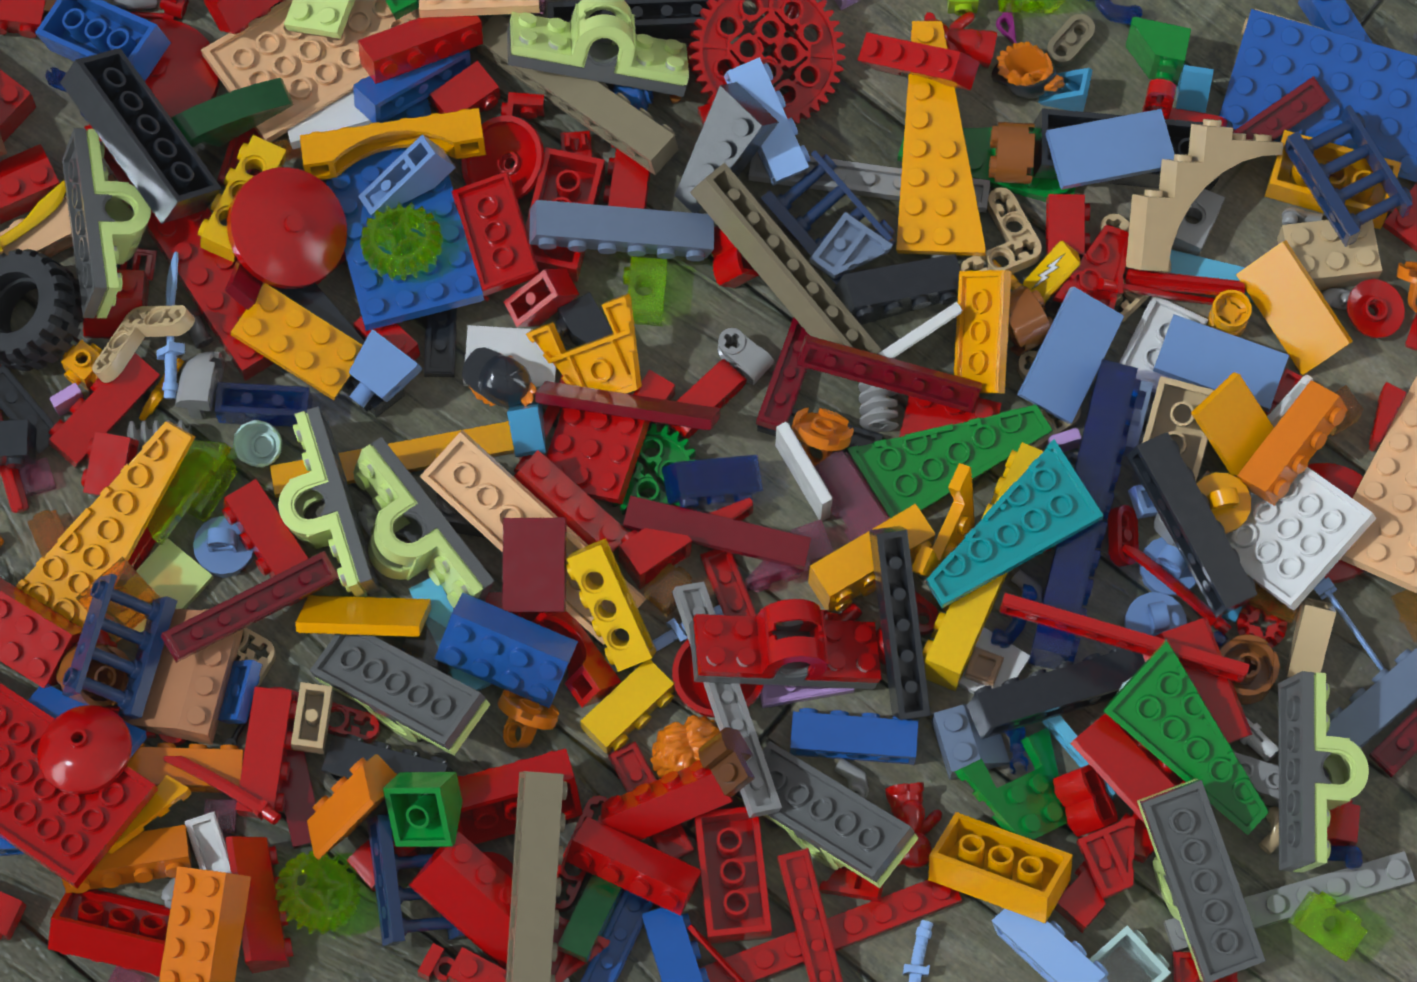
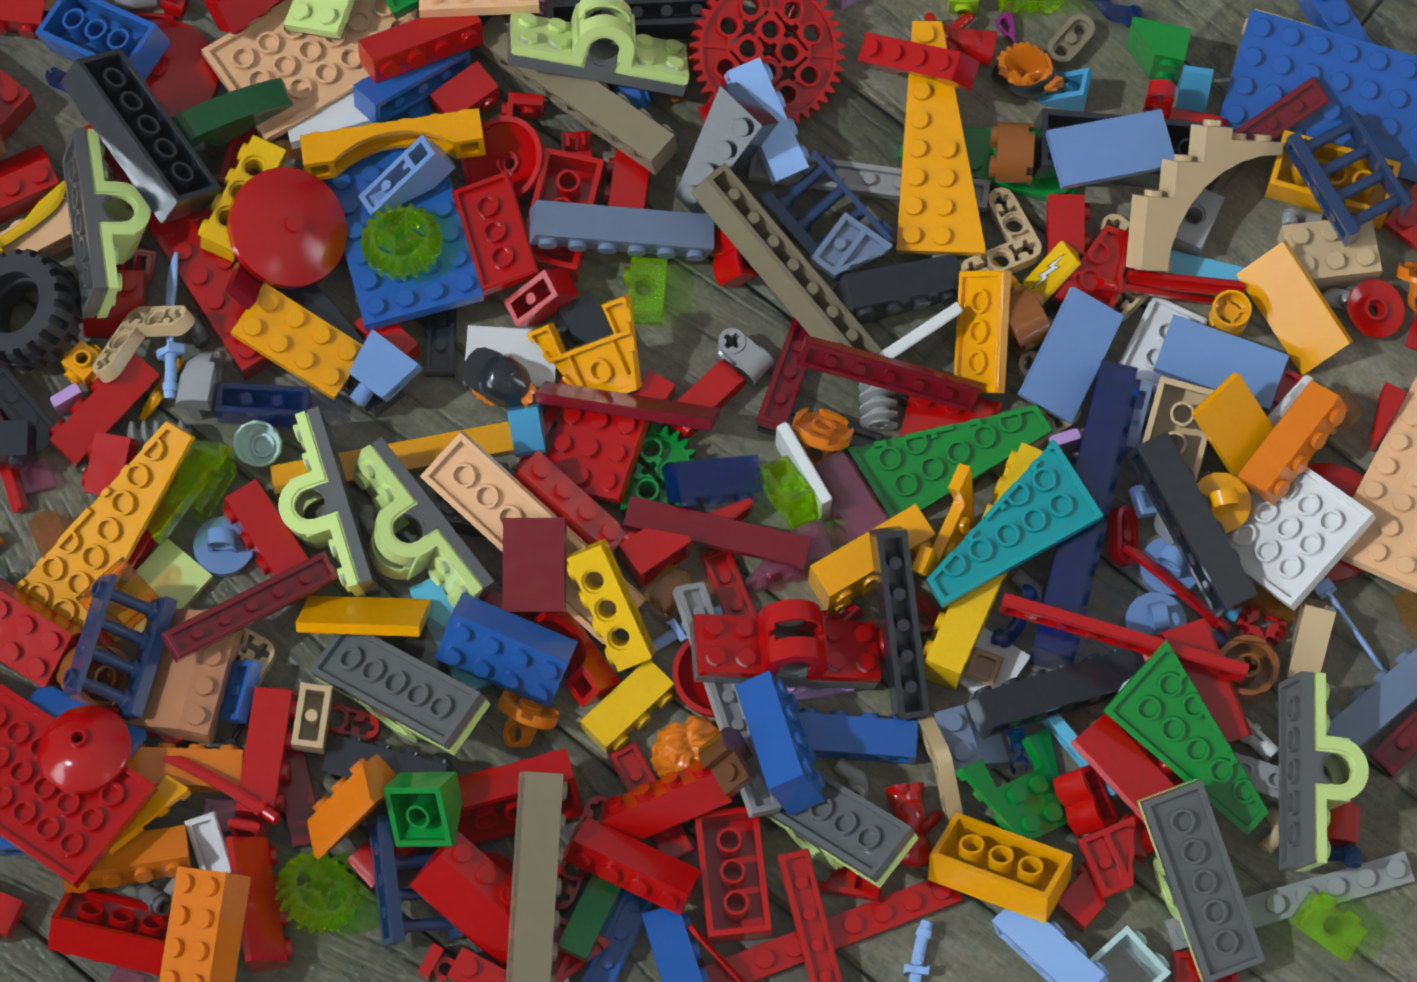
(158, 902): none -> dark grey pin
(248, 826): none -> red slope
(781, 742): none -> blue brick
(789, 492): none -> clear neon green brick
(943, 765): none -> tan beam

